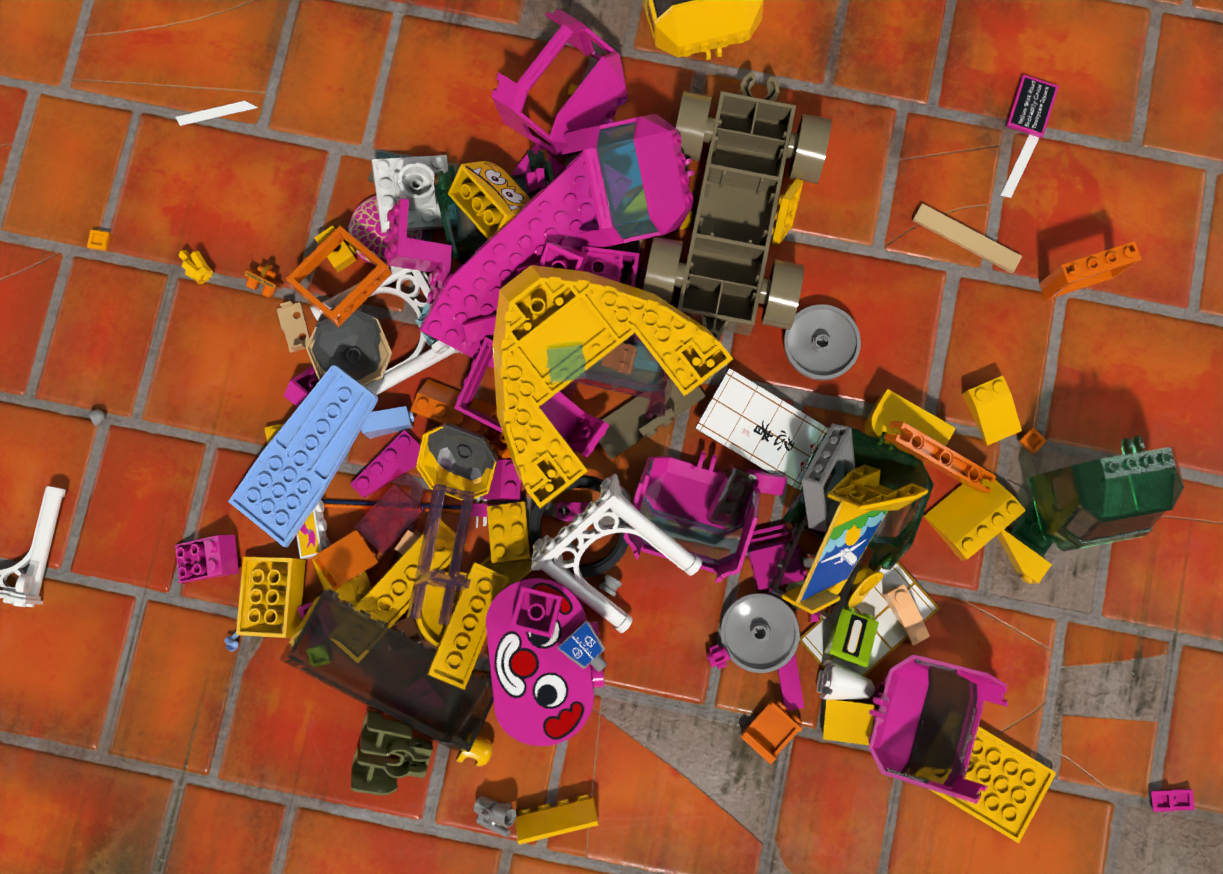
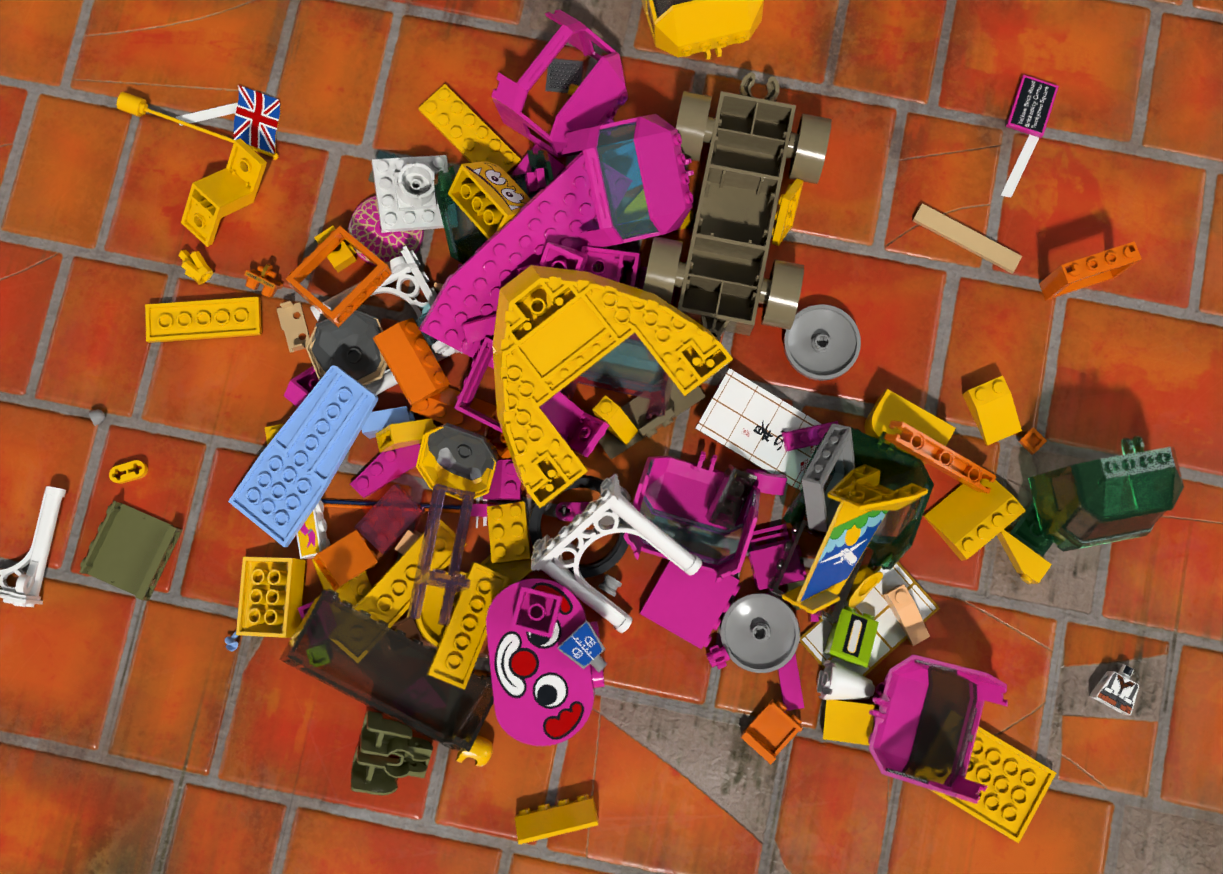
(98, 240): light orange tile -> none
(129, 476): none -> yellow beam
(130, 550): none -> olive panel
(203, 319): none -> yellow plate
(207, 558): dark pink slope -> none
(223, 192): none -> yellow bracket
(254, 120): none -> flag
(403, 434): none -> yellow slope
(411, 361): none -> orange slope
(416, 253): dark pink bracket -> none
(467, 130): none -> yellow plate
(494, 815): light grey pin -> none
(562, 74): none -> dark grey sticker
(566, 364): clear light blue piece -> none
(617, 420): none -> yellow slope
(621, 358): nougat piece -> none
(690, 603): none -> dark pink panel
(805, 437): none -> dark pink tile
(1117, 690): none -> torso
(1172, 800): dark pink slope -> none

